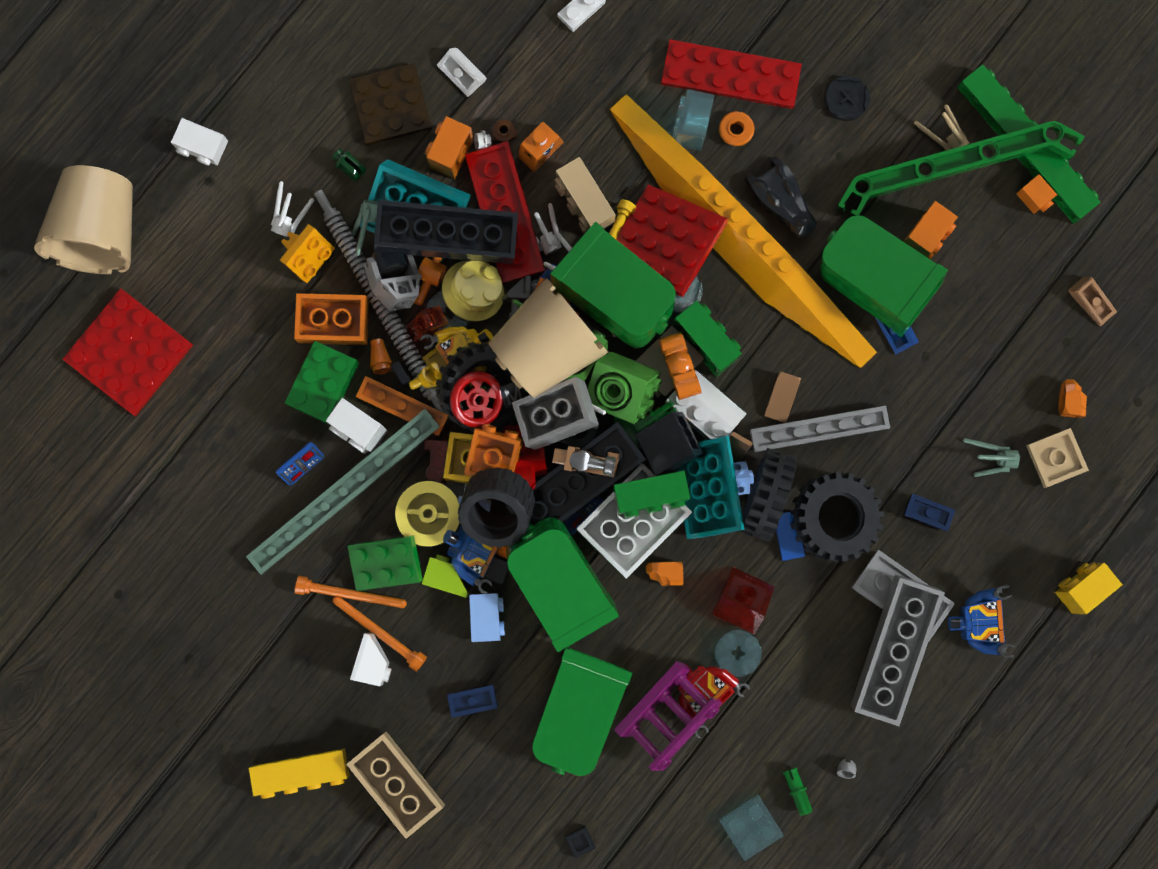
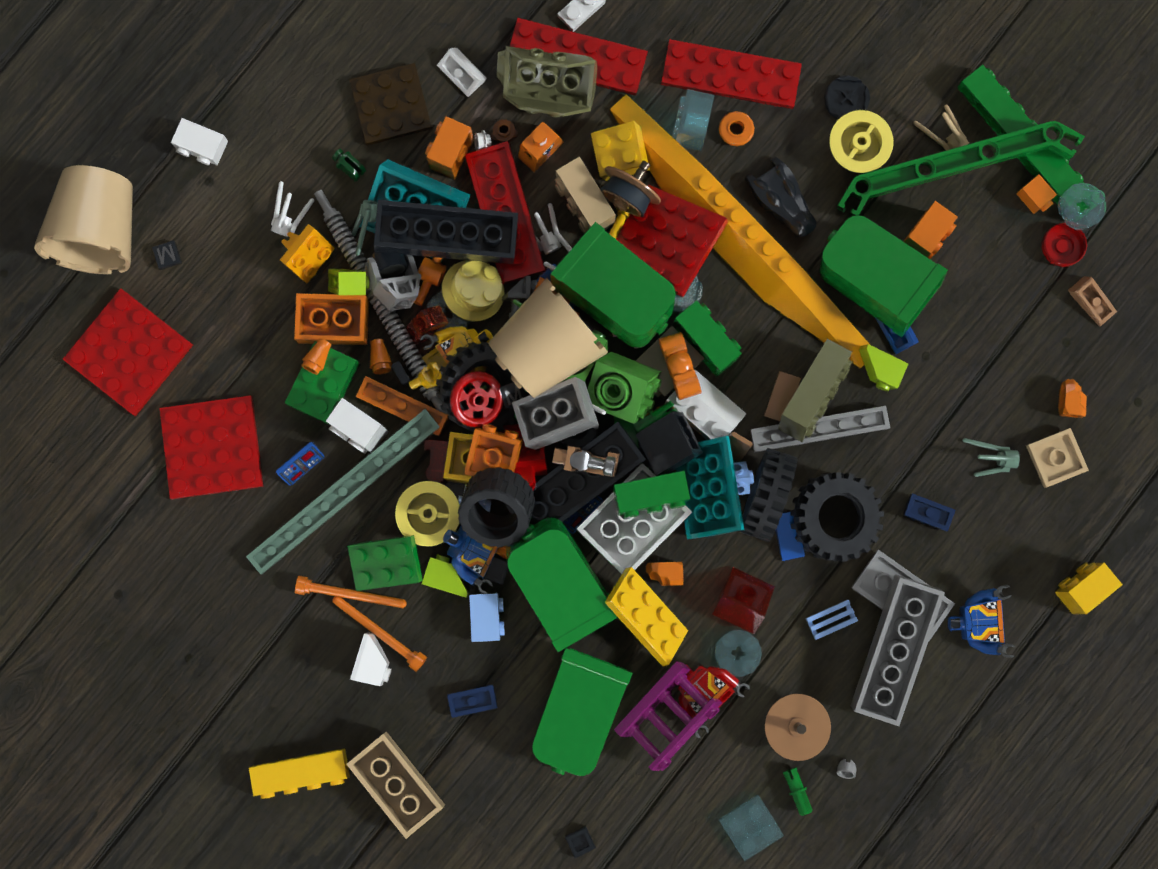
(167, 255): none -> black tile
(211, 447): none -> red plate
(316, 357): none -> orange cone
(347, 282): none -> lime slope
(547, 81): none -> olive slope
(617, 64): none -> red plate
(619, 148): none -> yellow brick
(628, 191): none -> piece
(646, 616): none -> yellow plate
(797, 727): none -> medium nougat piece
(815, 391): none -> olive brick
(849, 611): none -> light blue tile
(861, 141): none -> light yellow piece
(882, 367): none -> lime slope
(1064, 245): none -> red piece
(1071, 212): none -> clear light blue plate

